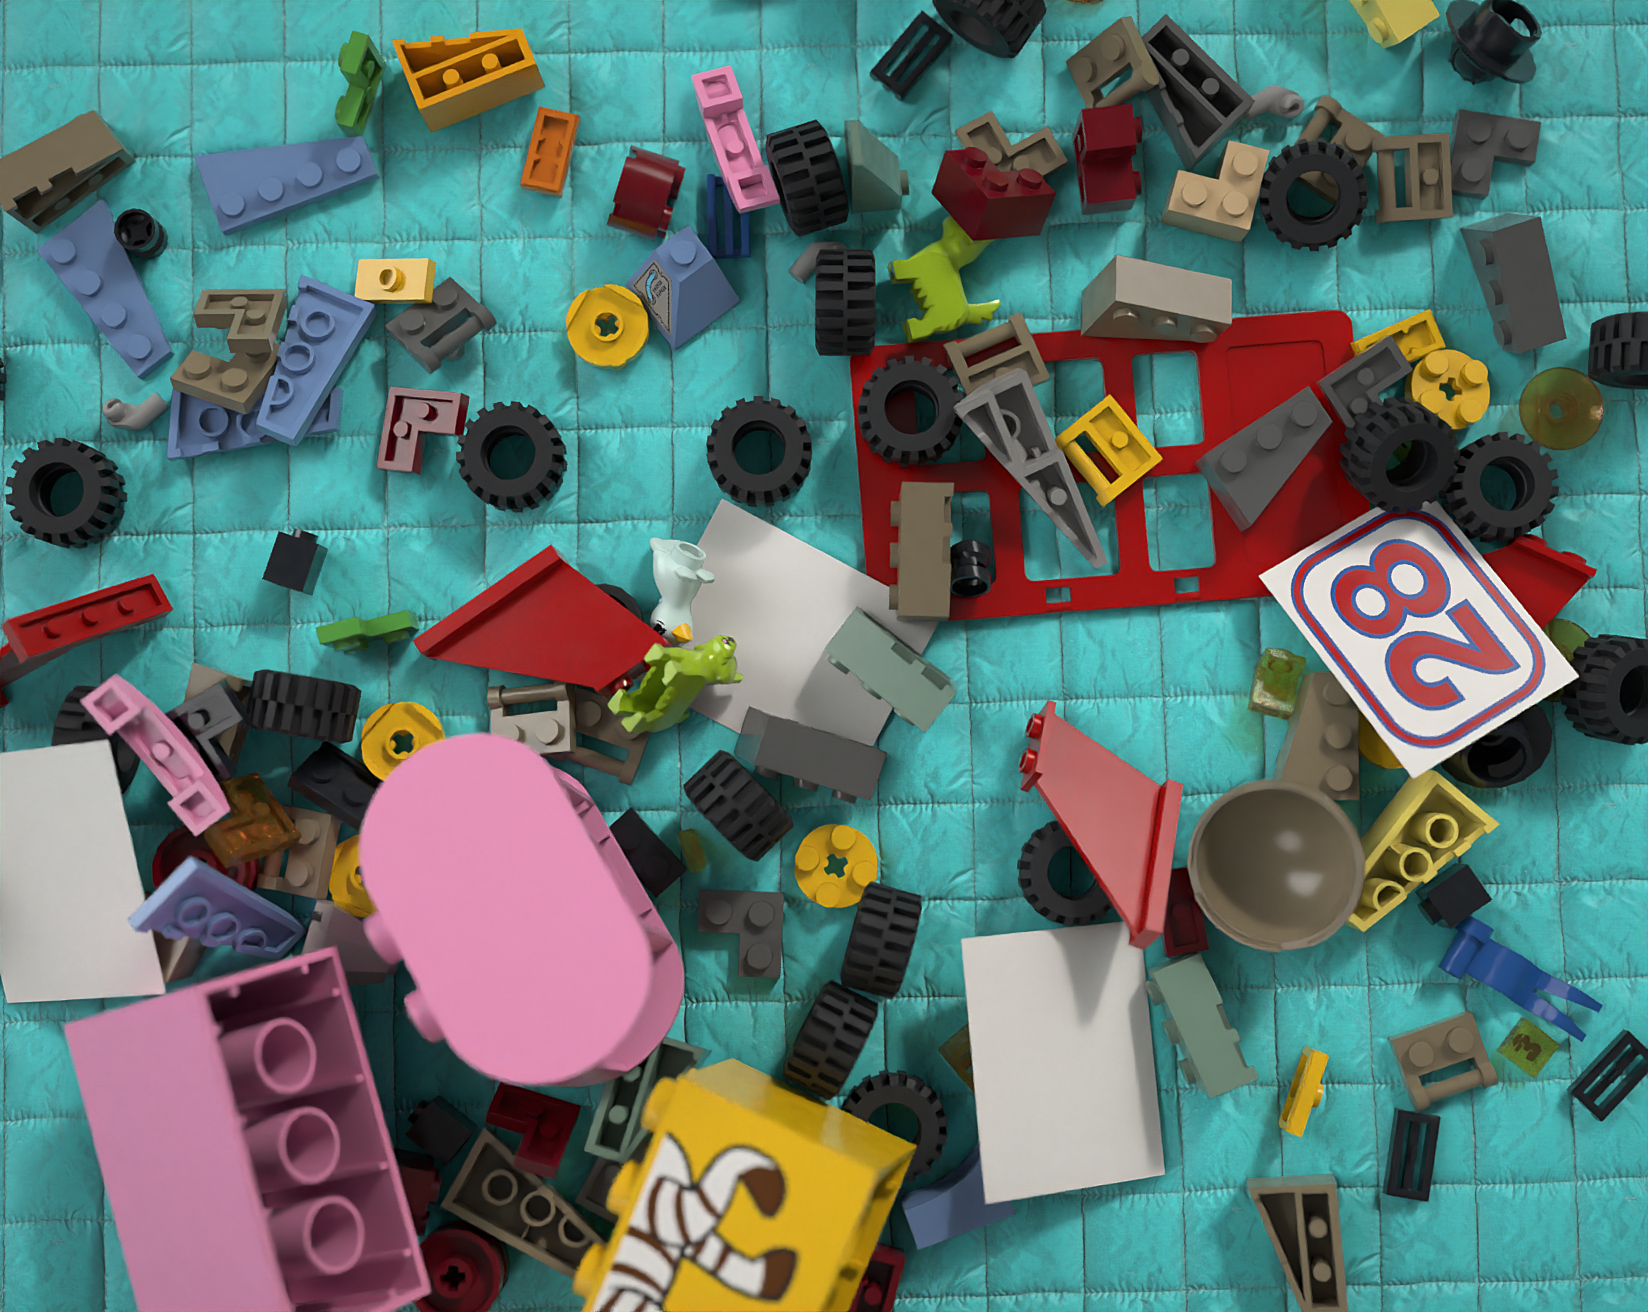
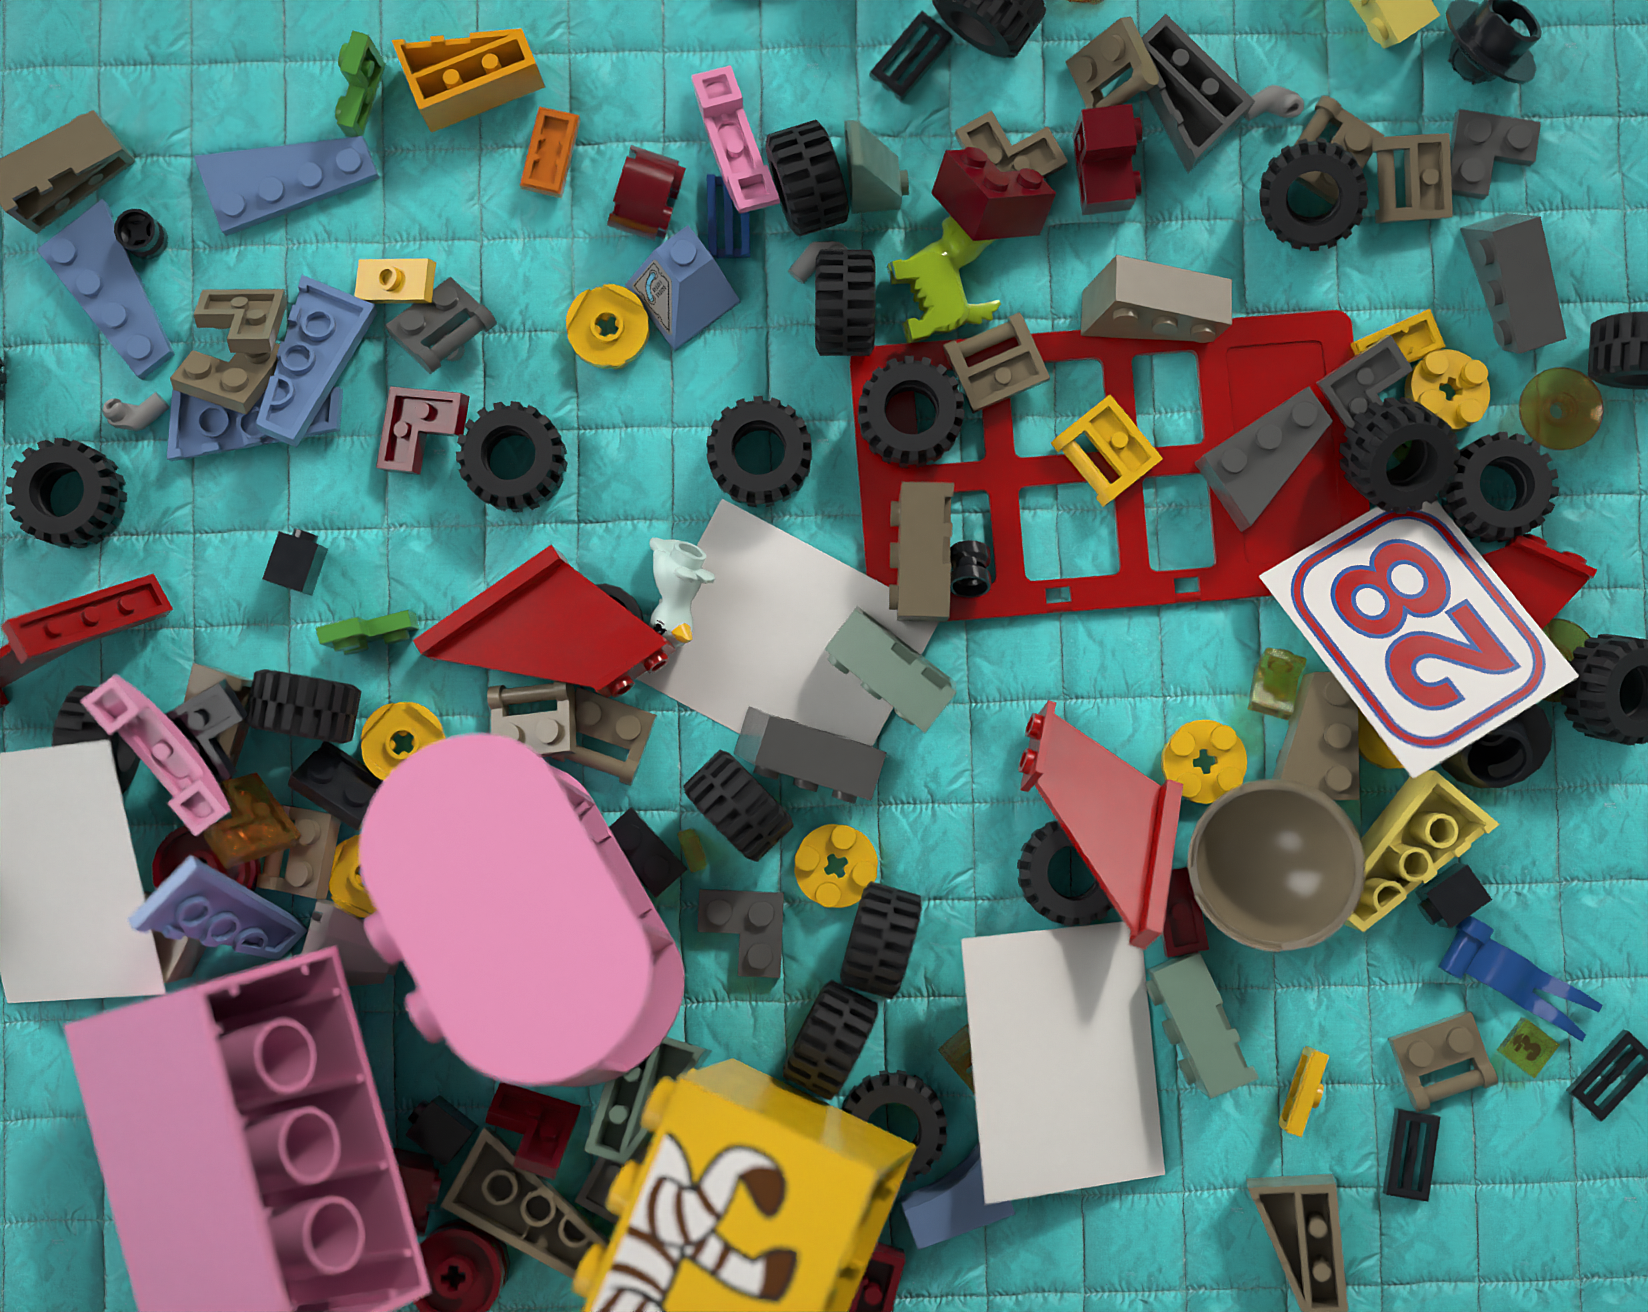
(675, 683): lime animal -> none
(1015, 431): light grey wedge -> none
(1218, 204): tan brick -> none
(1219, 742): none -> yellow plate

